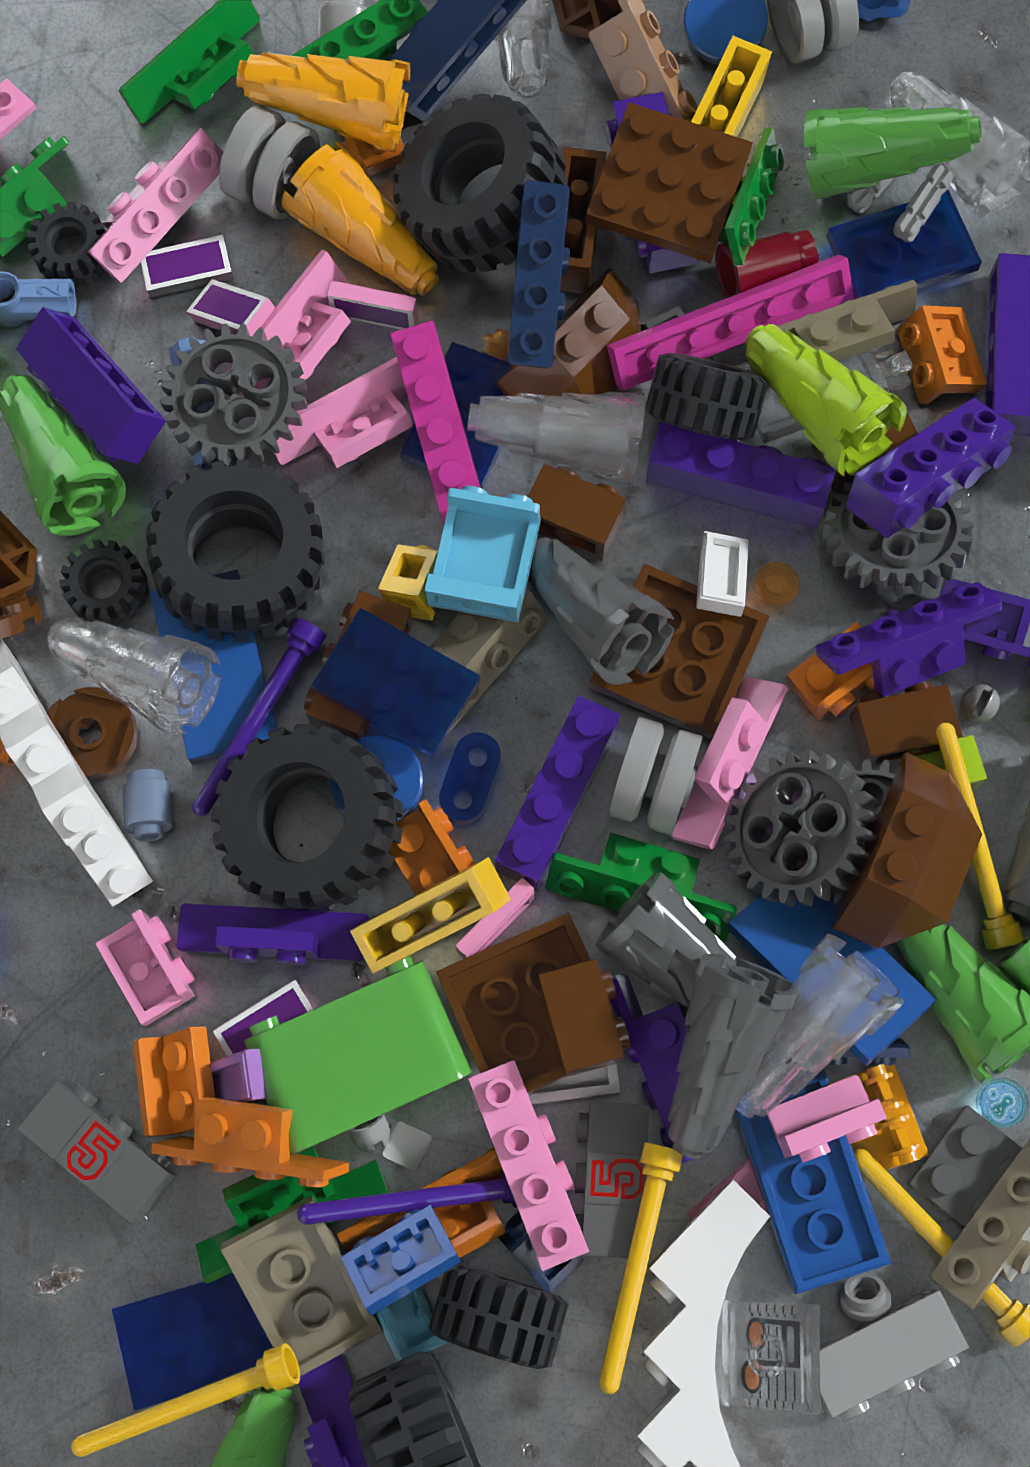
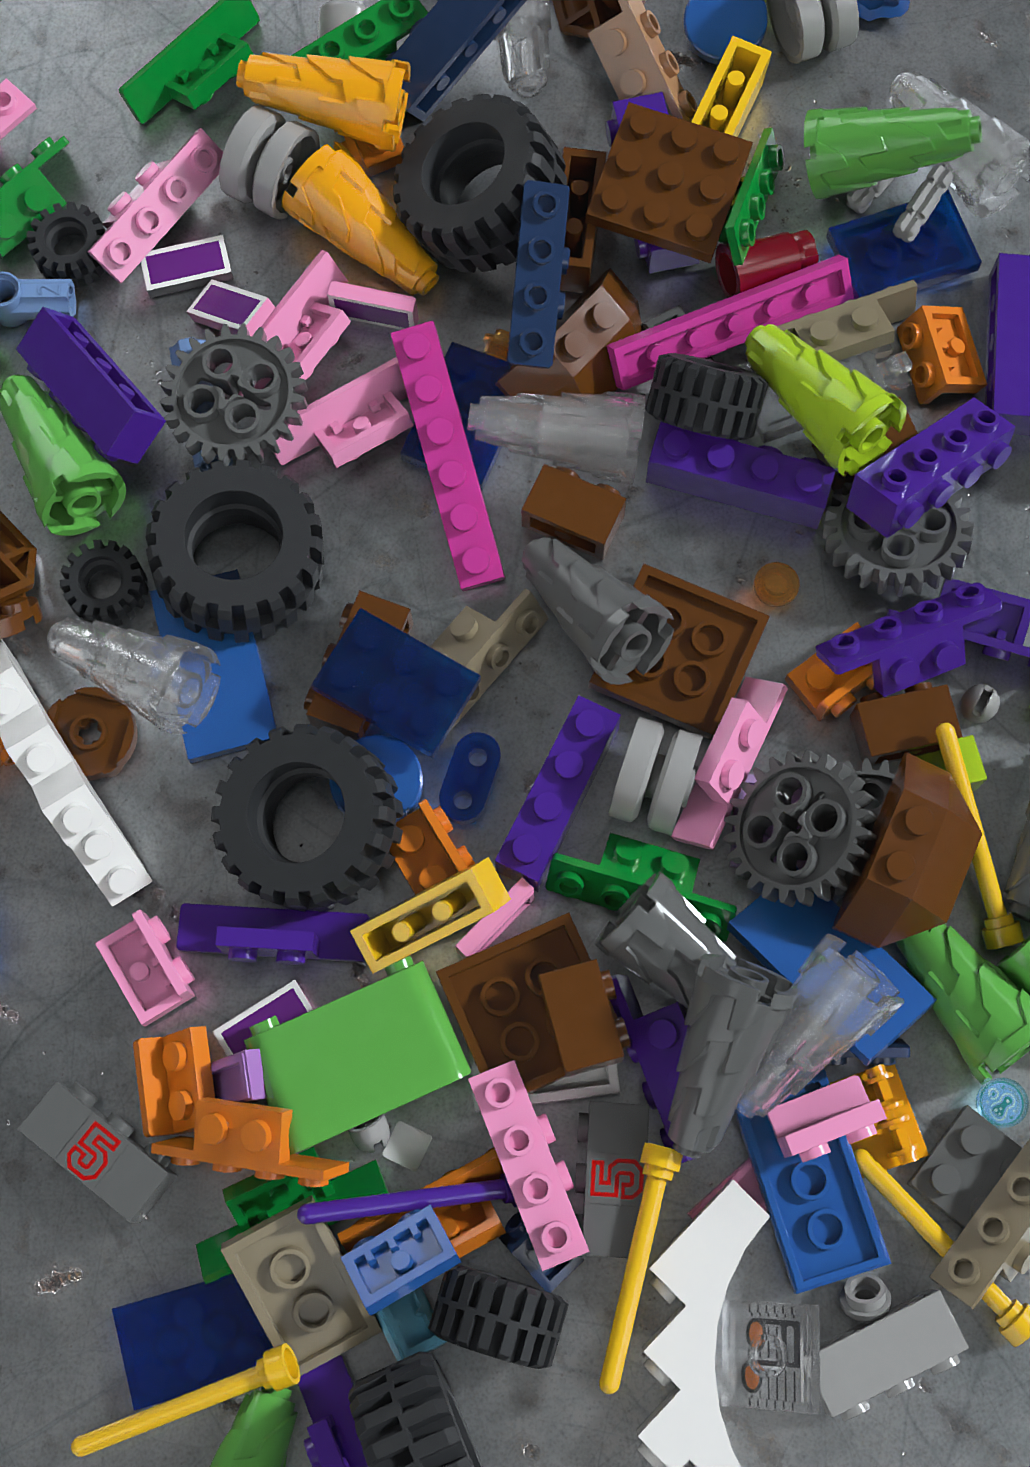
(147, 804): sand blue brick -> none
(301, 642): dark purple piece -> none
(407, 578): yellow brick -> none
(484, 554): medium azure panel -> none
(722, 574): white tile -> none

